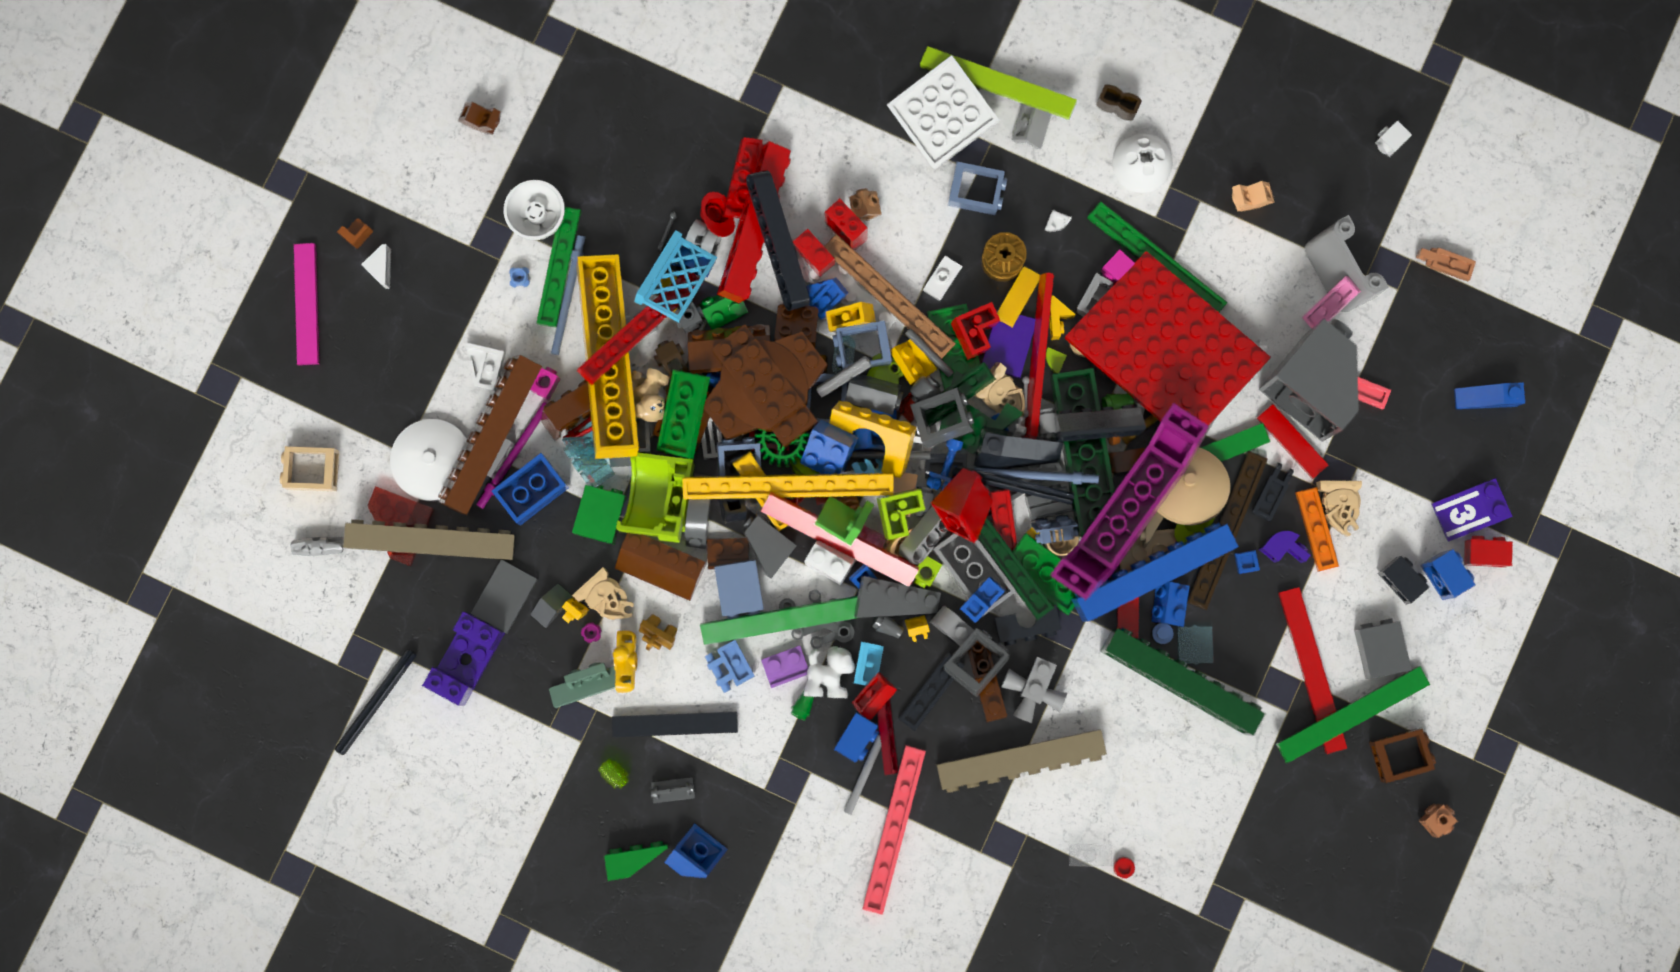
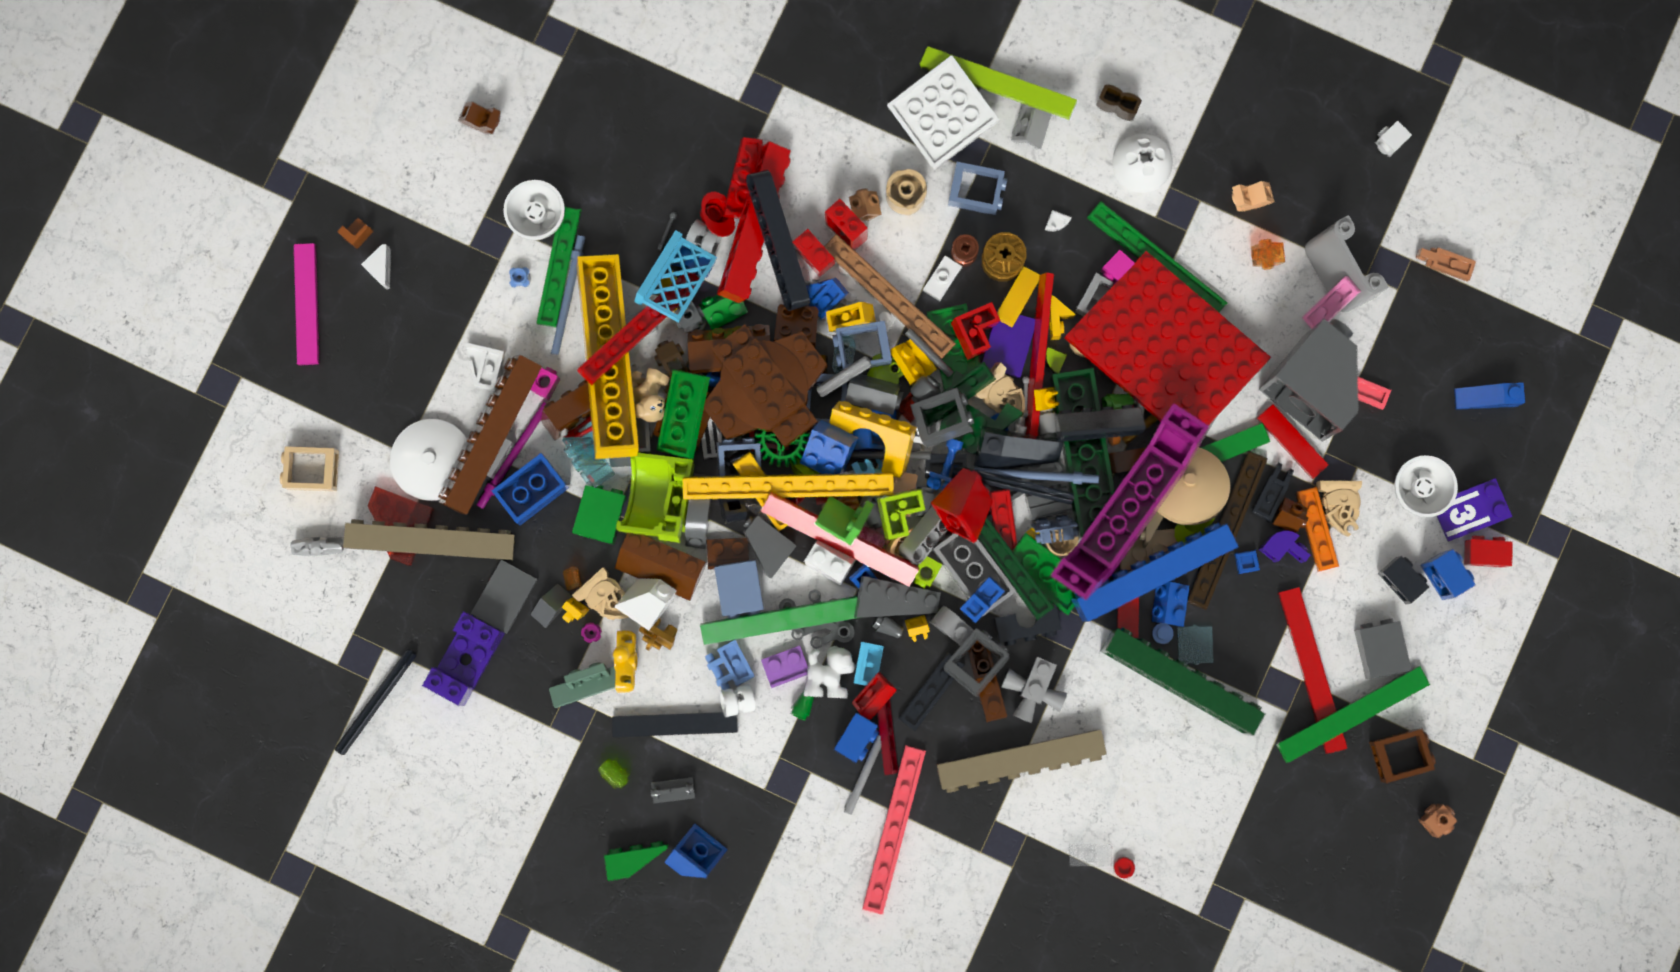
(572, 578): none -> clear orange slope
(646, 601): none -> white slope
(729, 700): none -> white wheel
(874, 518): none -> dark grey brick
(901, 181): none -> tan brick
(964, 250): none -> copper wheel
(1045, 398): none -> yellow tile
(1267, 254): none -> clear orange brick
(1291, 516): none -> reddish brown brick
(1436, 483): none -> white piece

